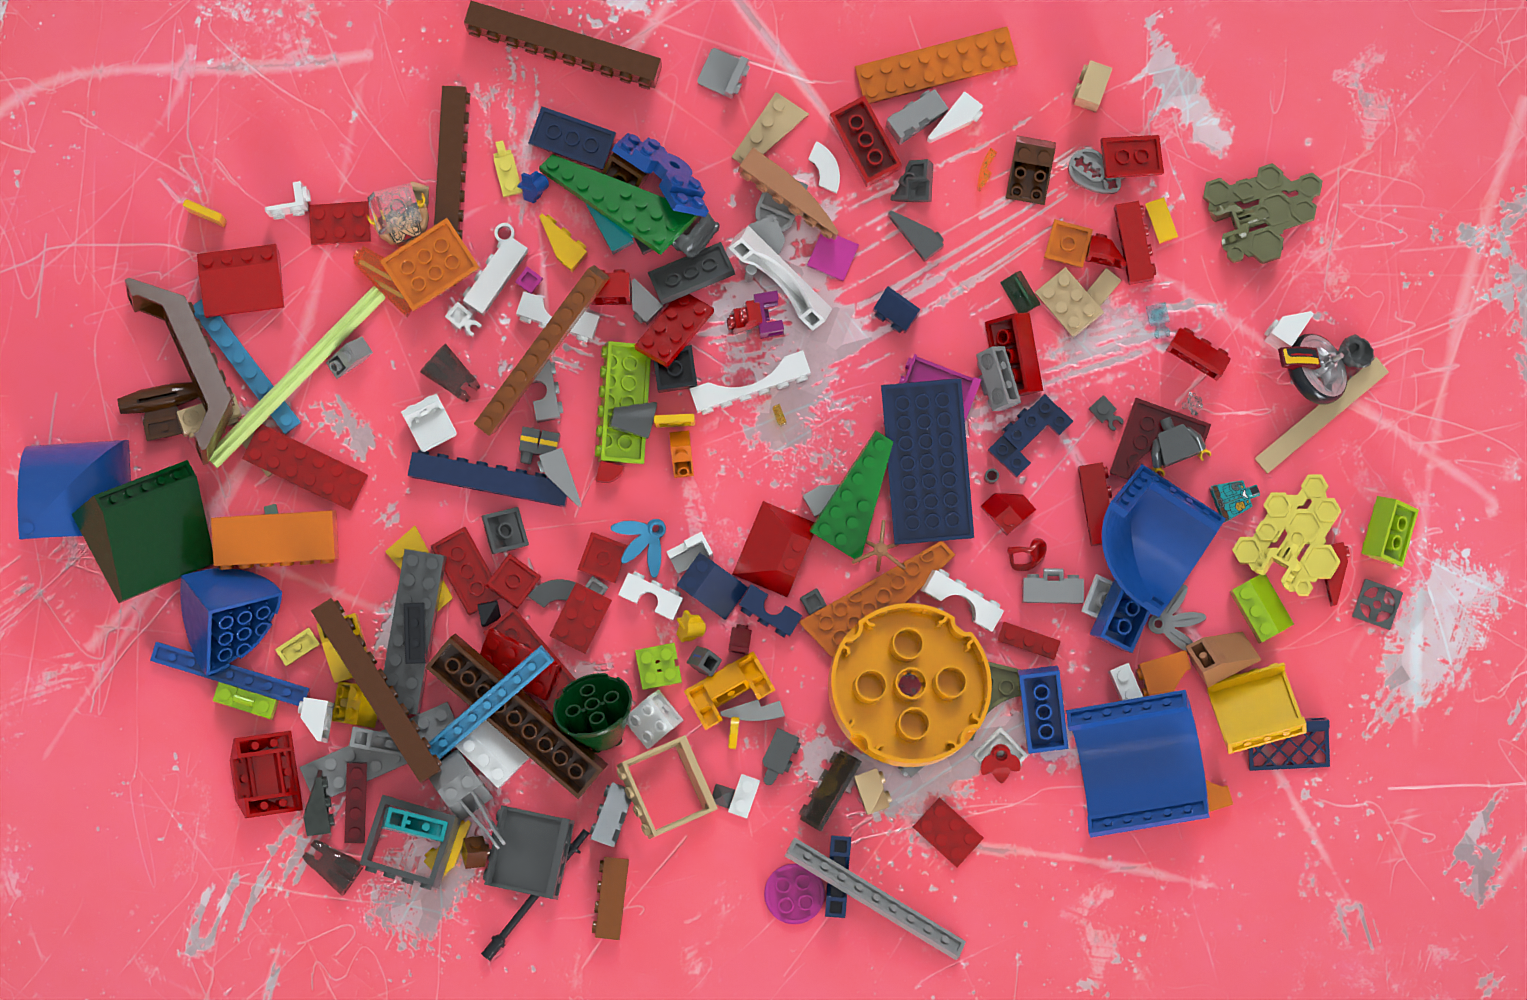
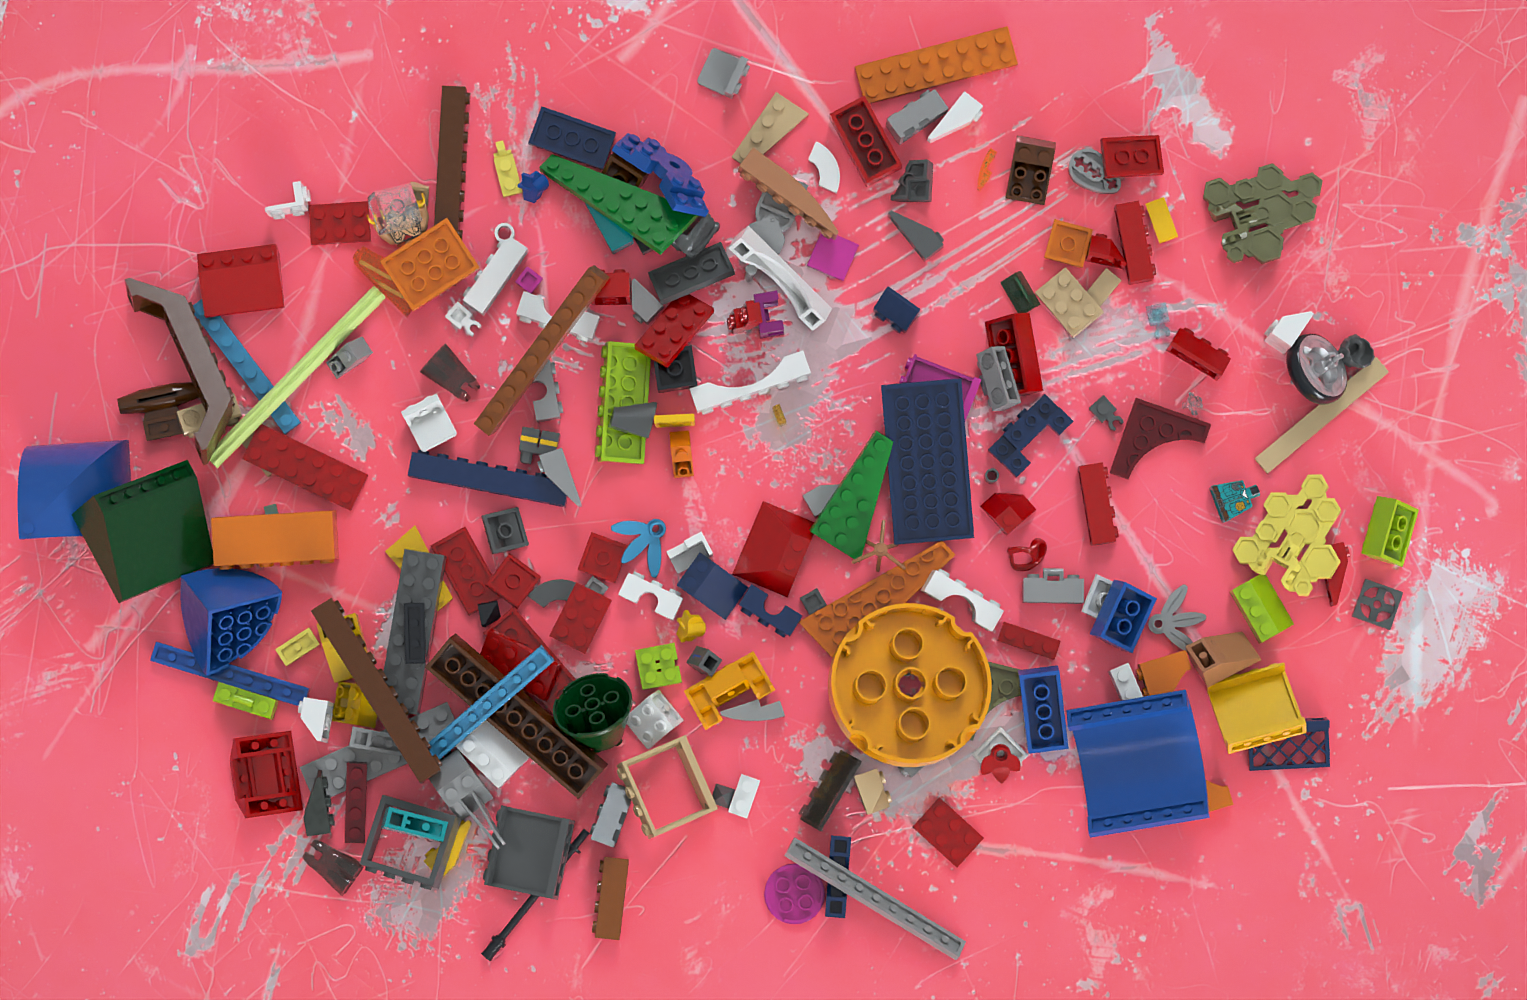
(204, 212): yellow tile -> none
(474, 852): reddish brown brick -> none
(562, 45): reddish brown brick -> none
(565, 248): yellow slope -> none
(608, 472): red brick -> none
(733, 732): yellow tile -> none
(740, 639): dark red slope -> none
(779, 754): dark grey hinge -> none
(1094, 81): tan brick -> none
(1155, 538): blue panel -> none
(1176, 445): dark grey torso -> none
(1299, 357): slope -> none

